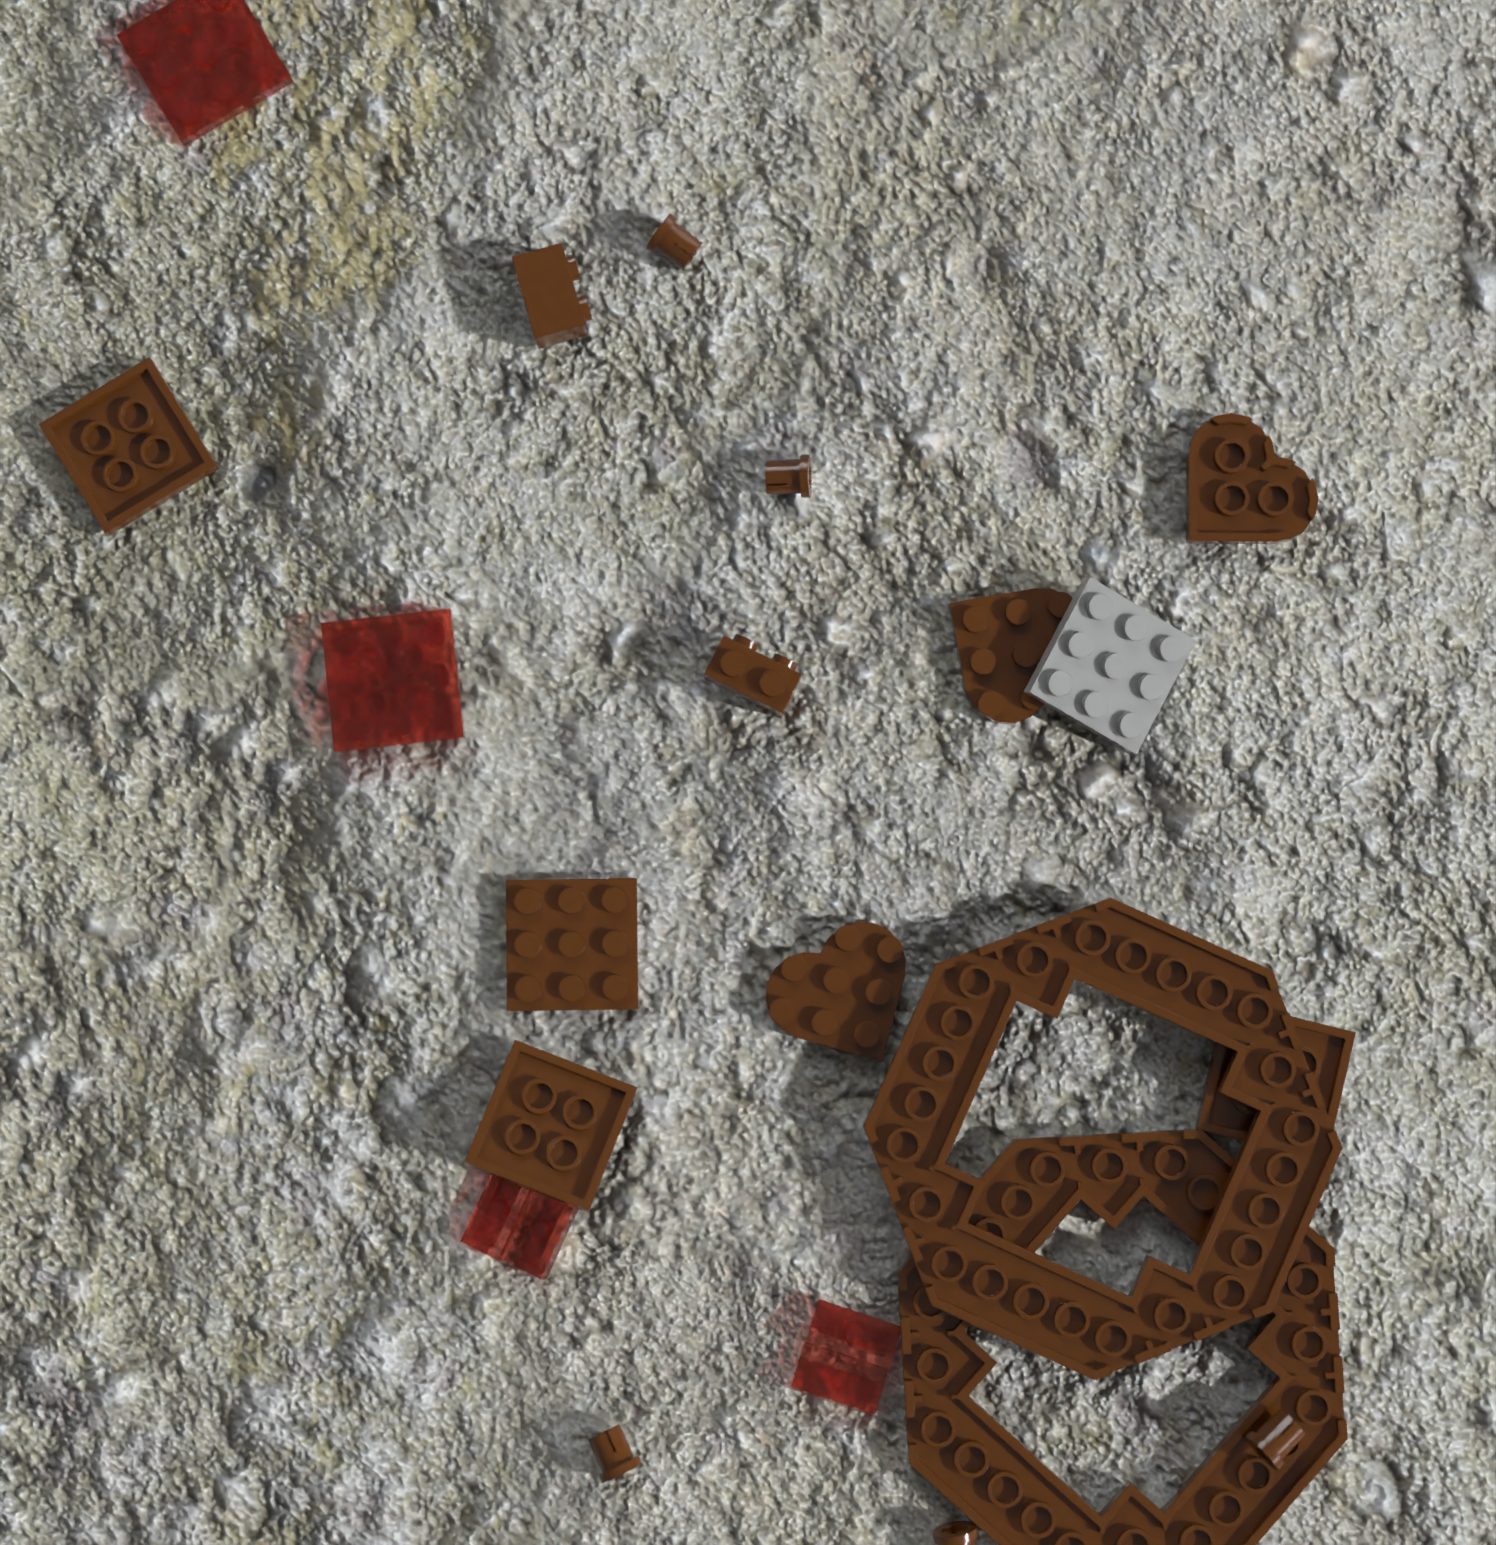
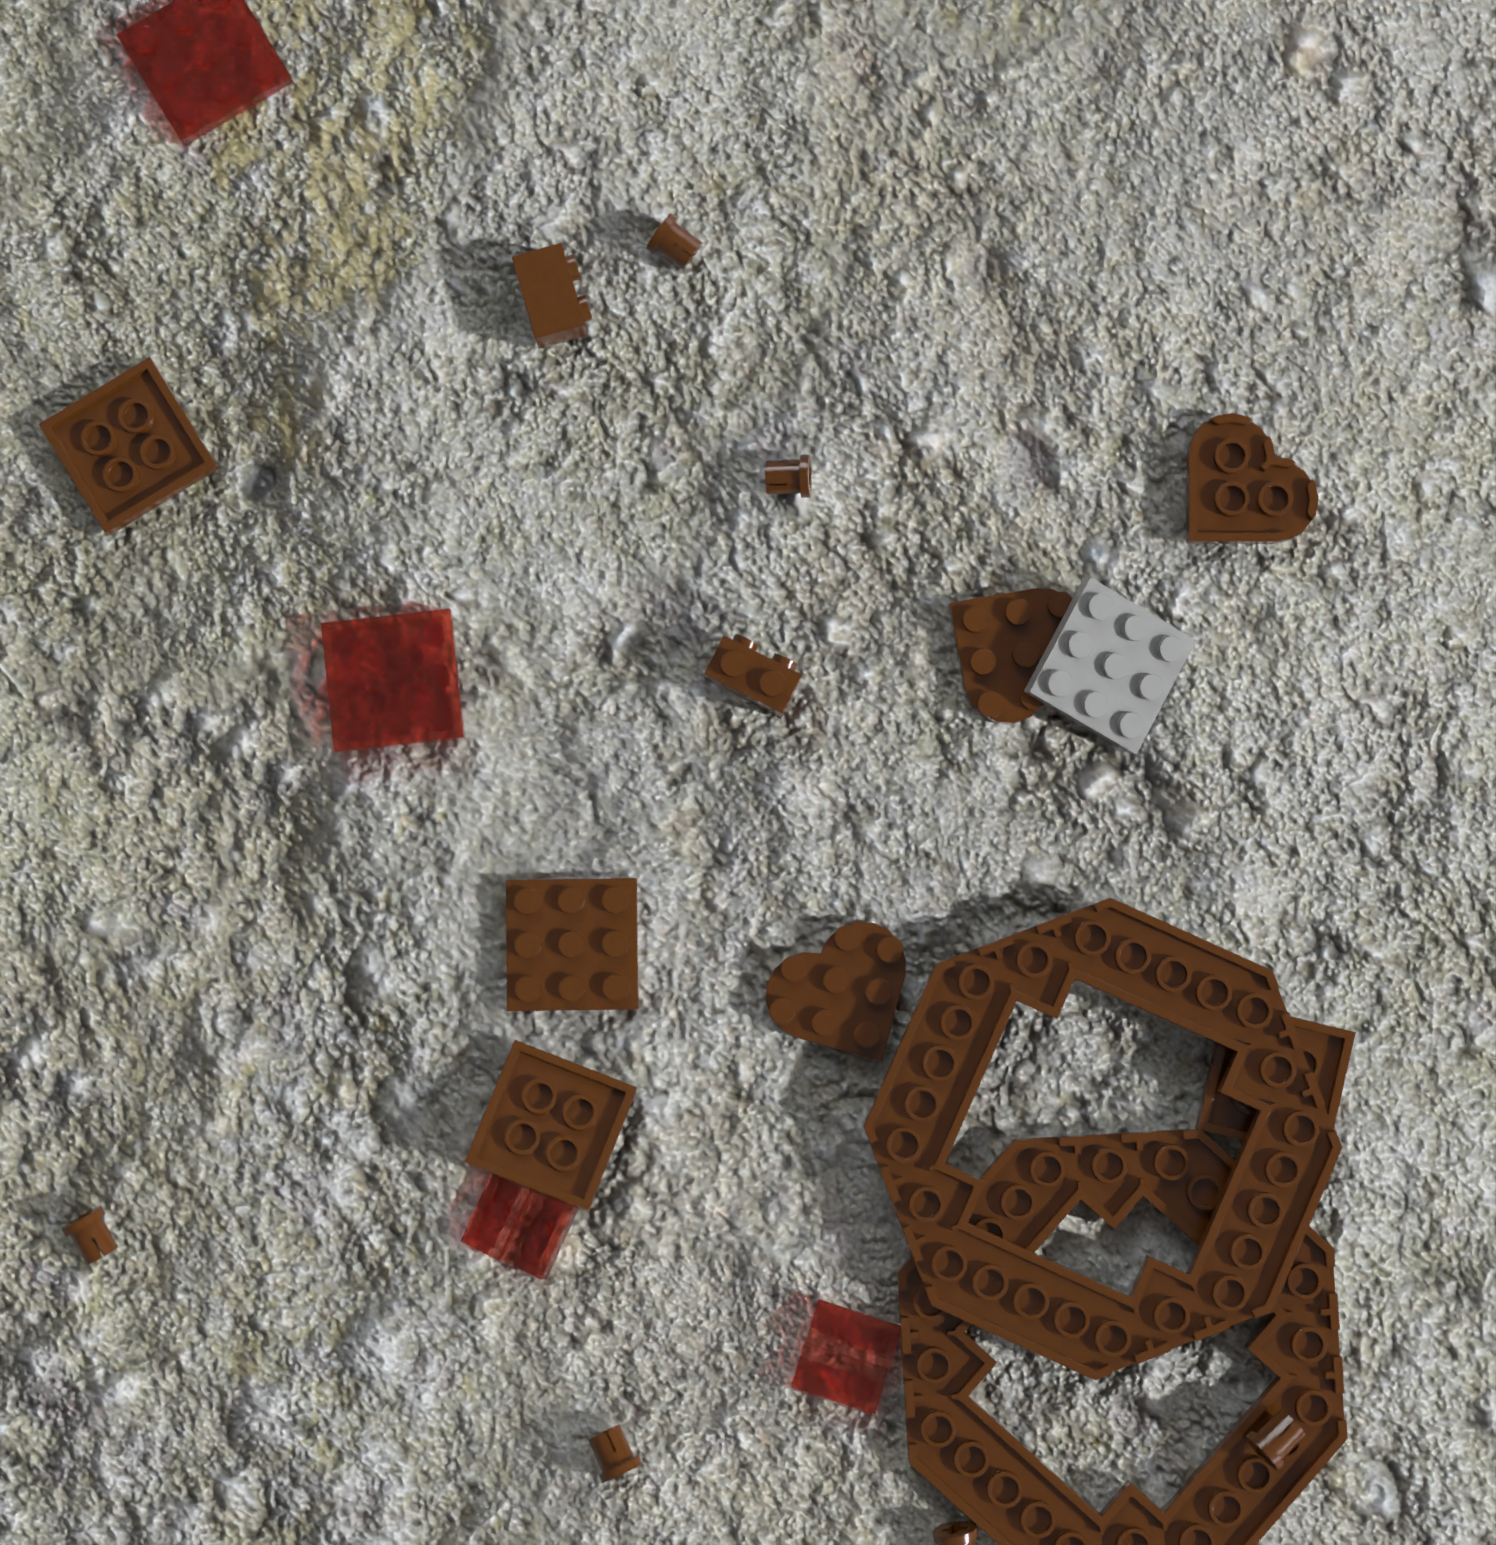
(84, 1229): none -> reddish brown bush

